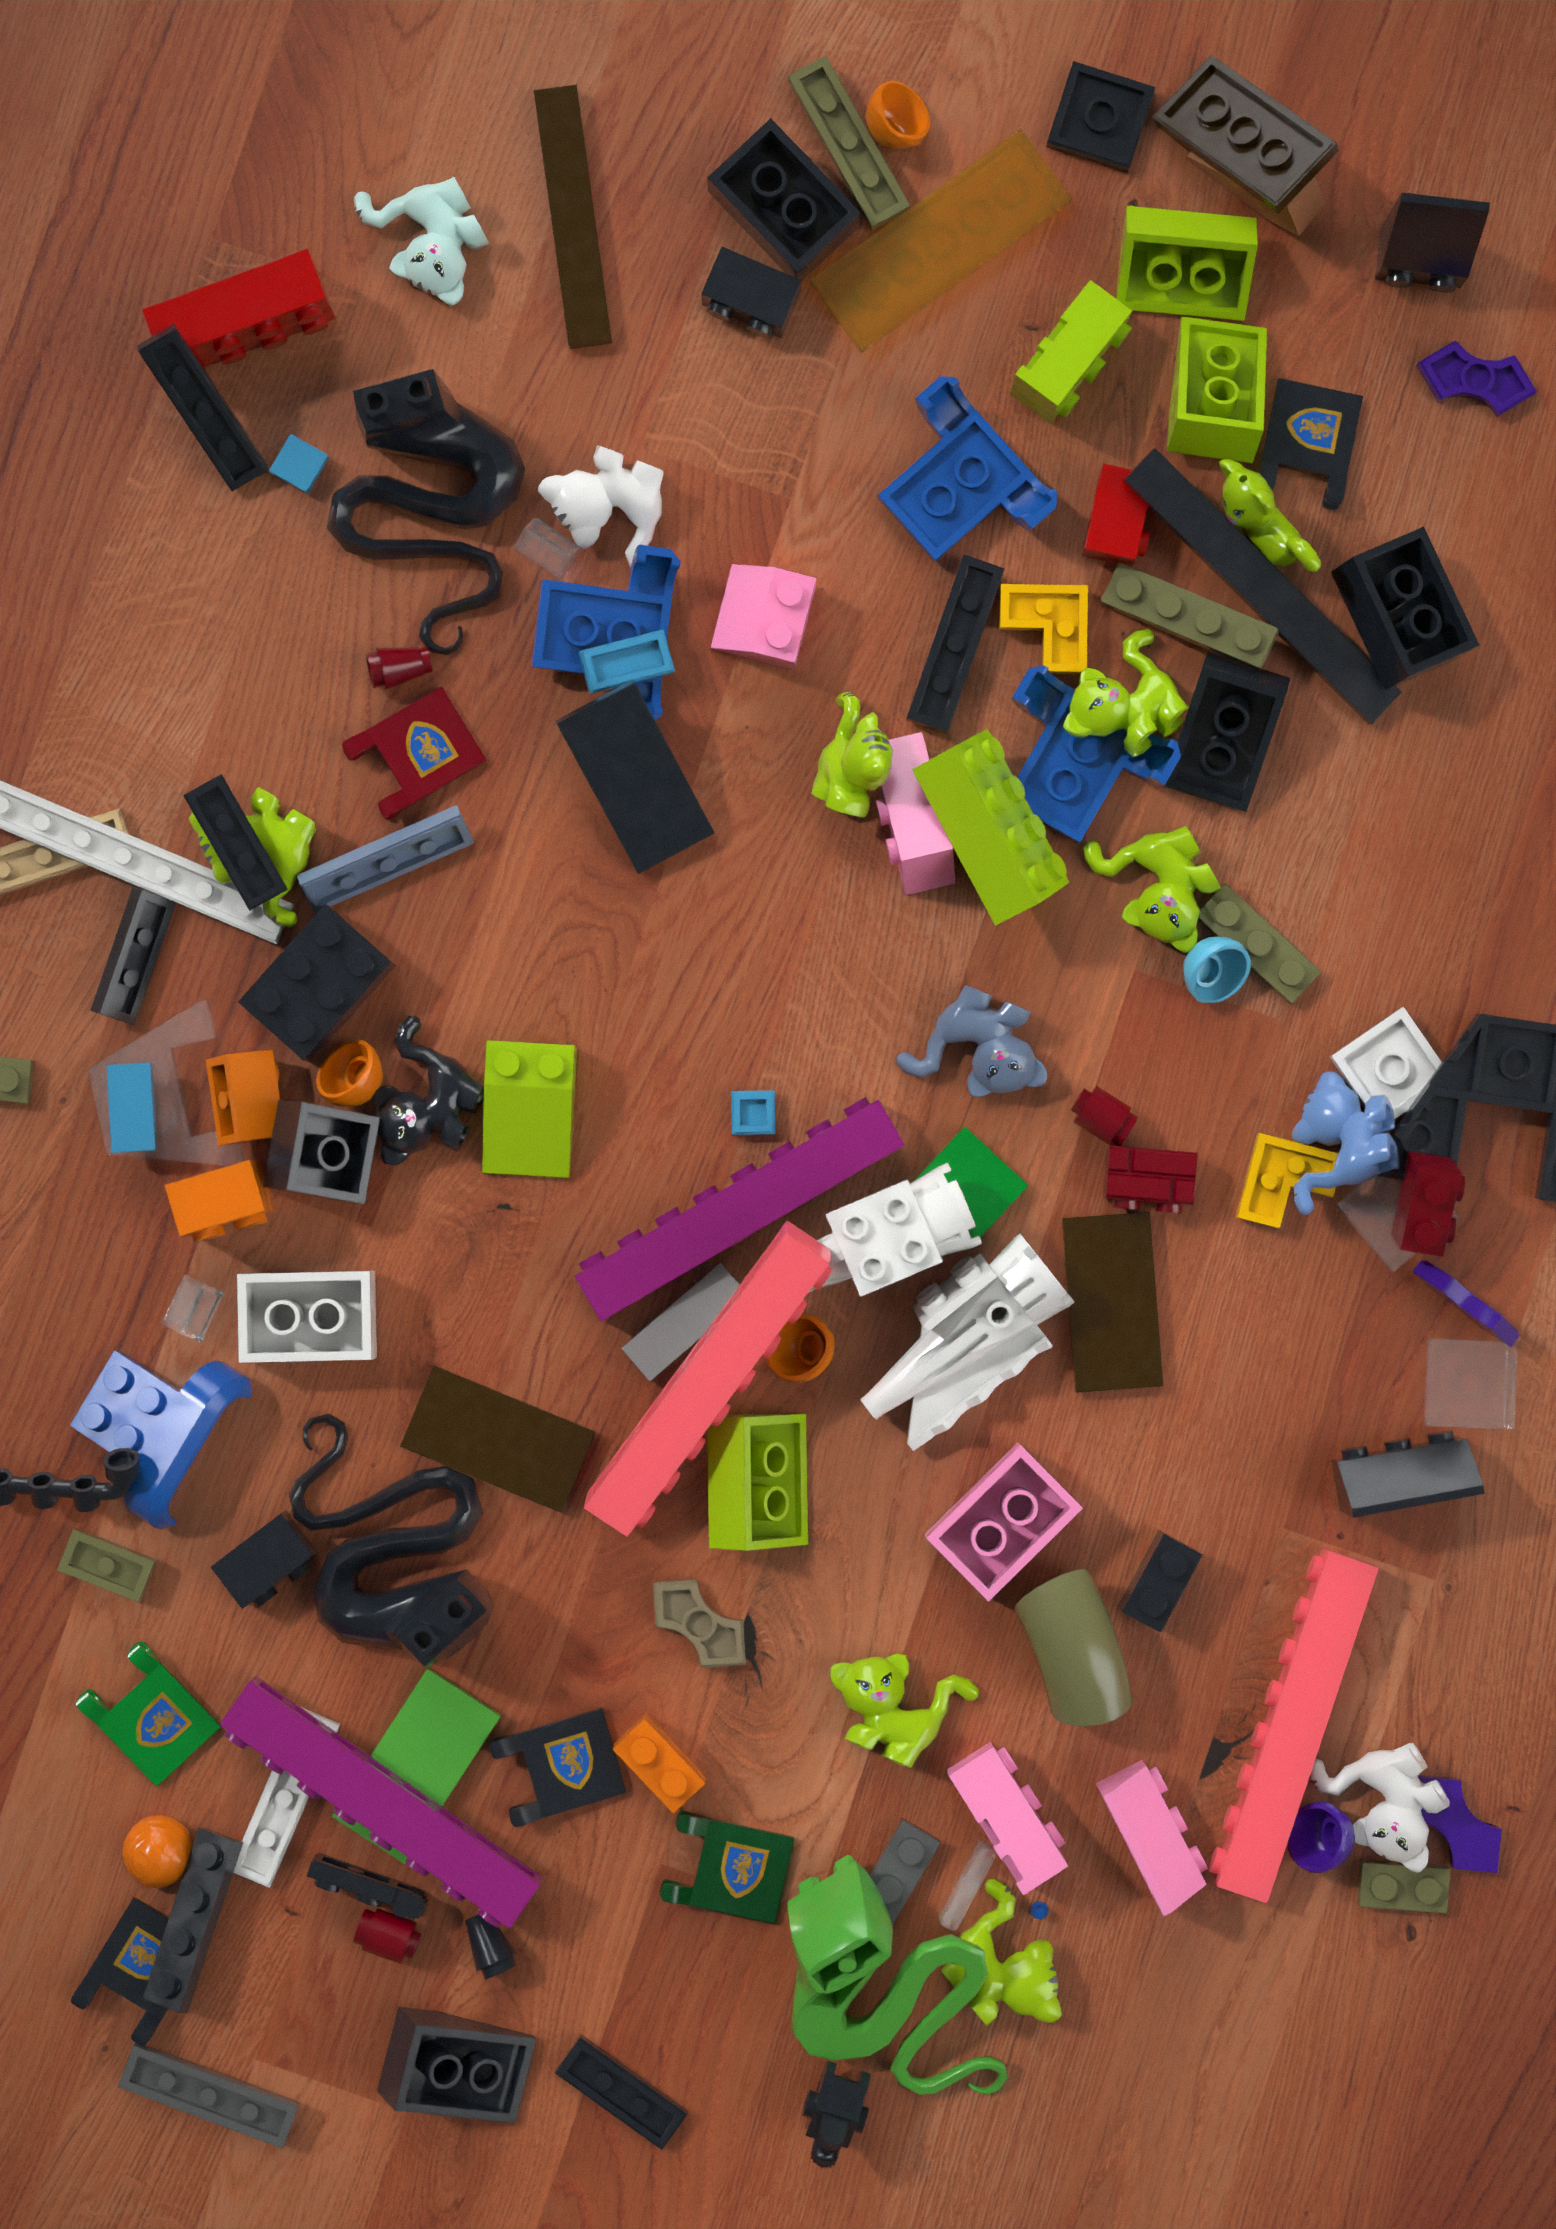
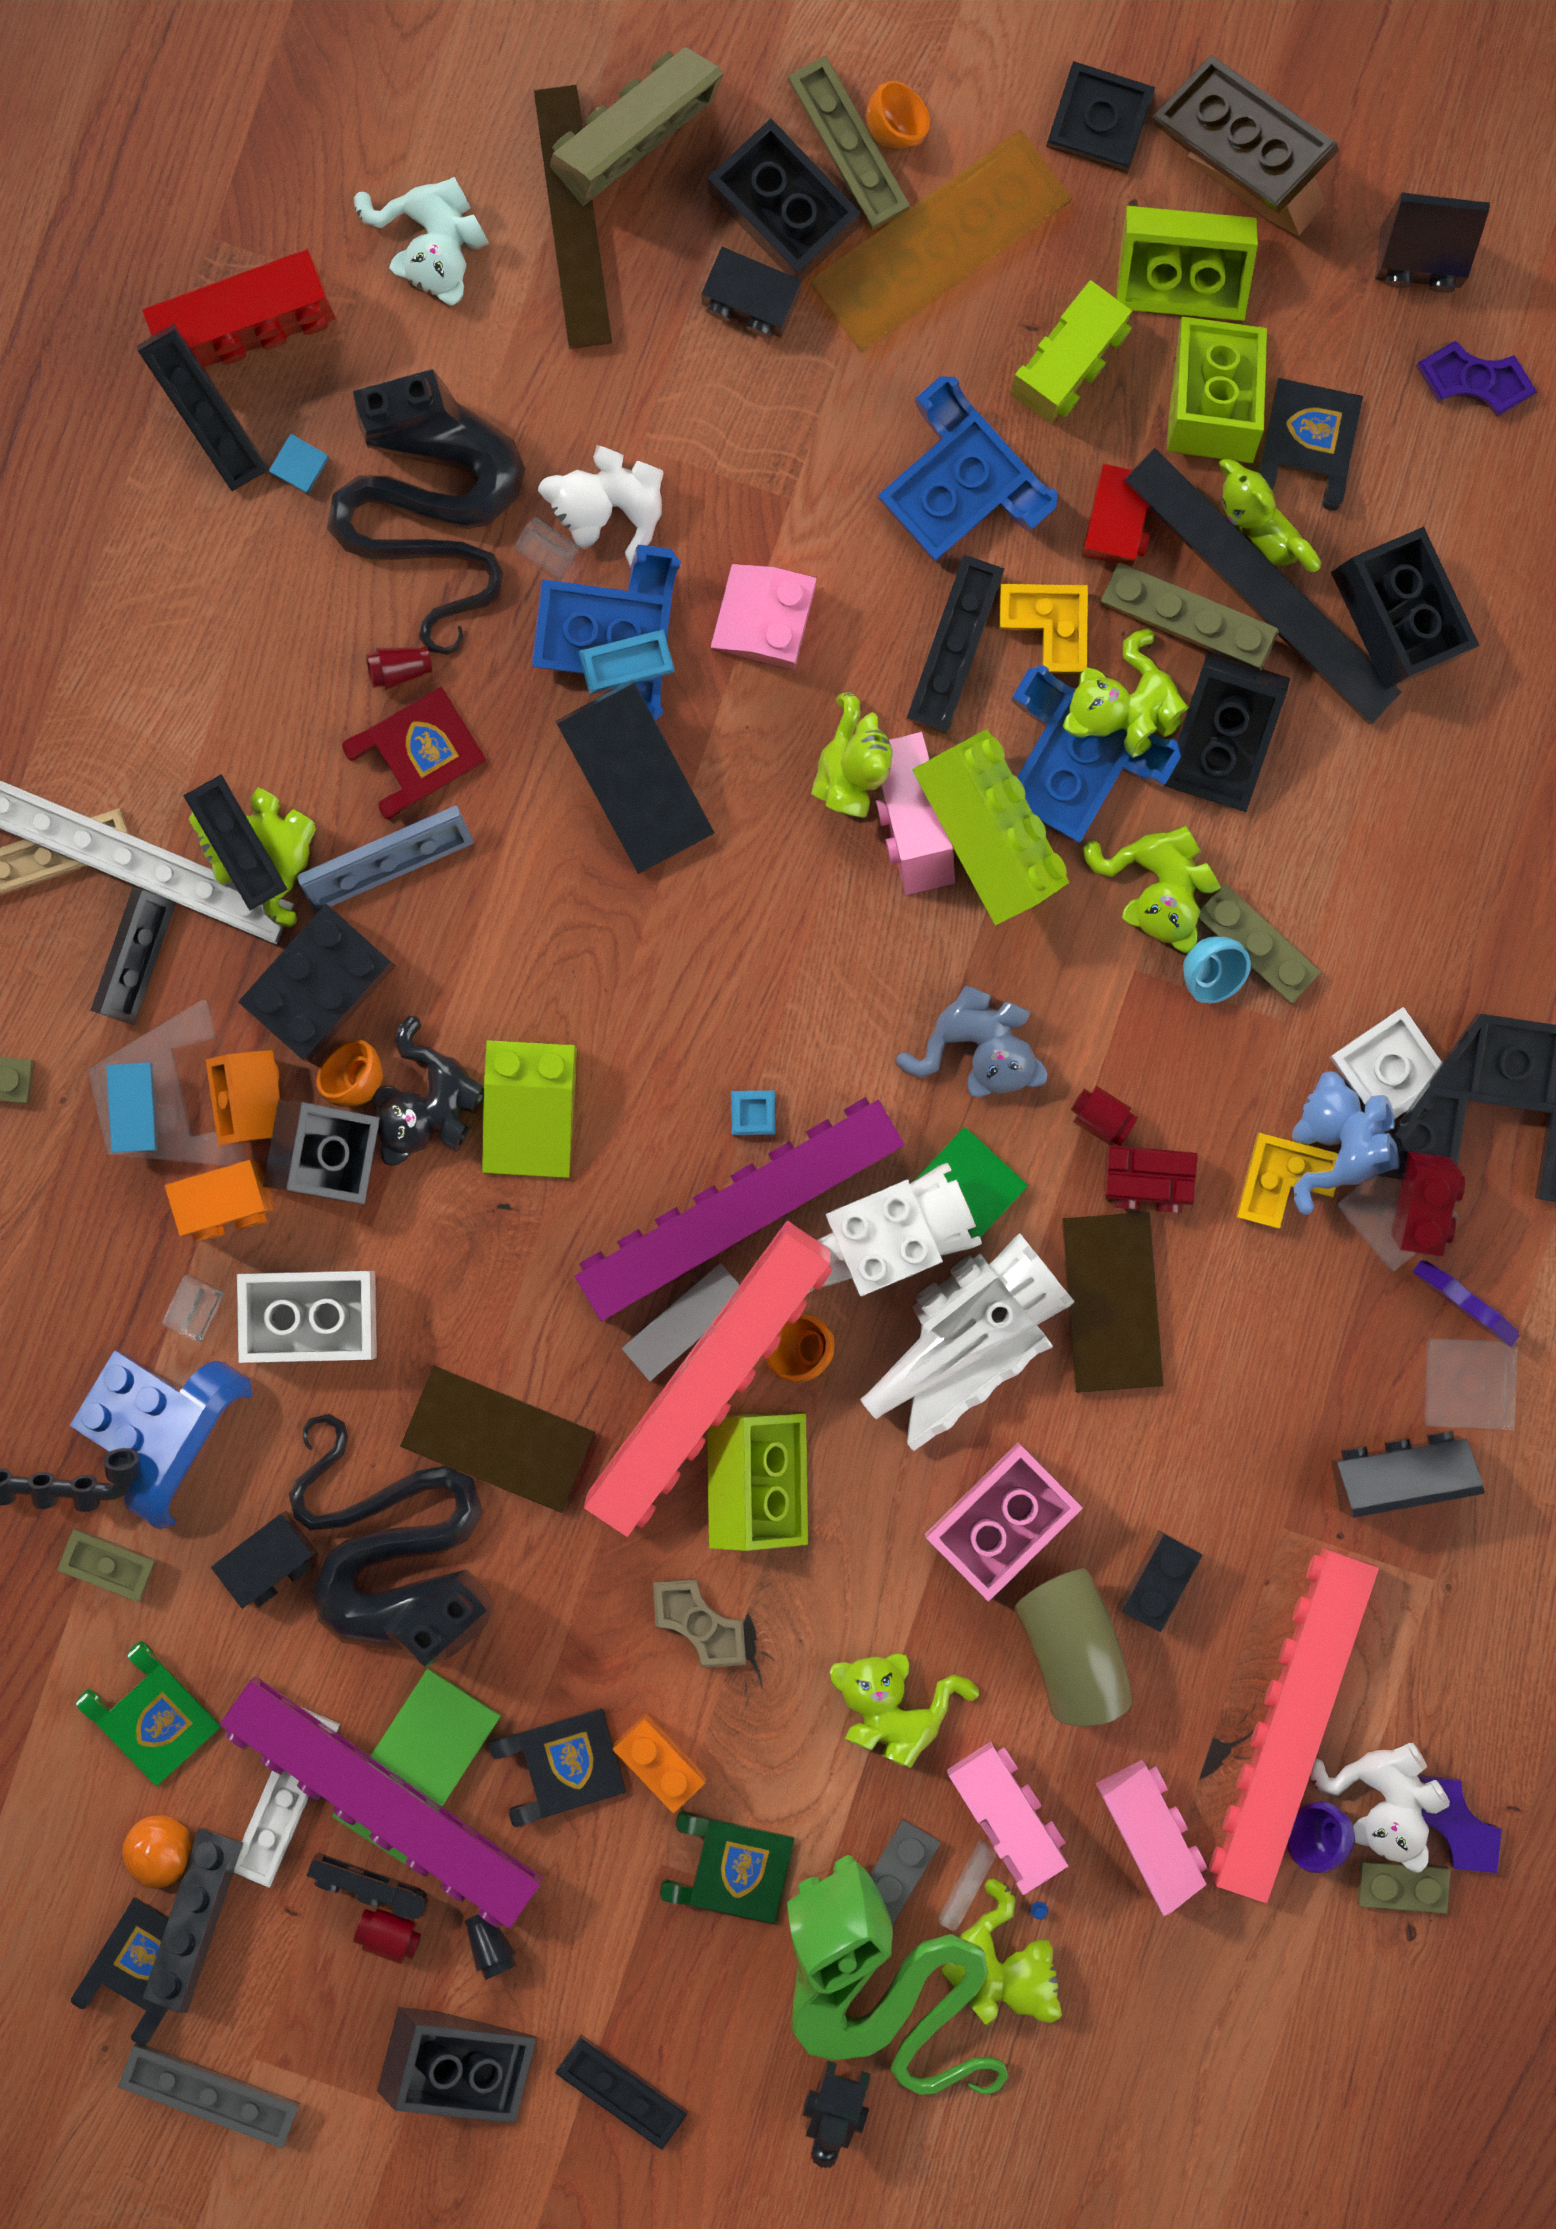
(635, 123): none -> olive slope

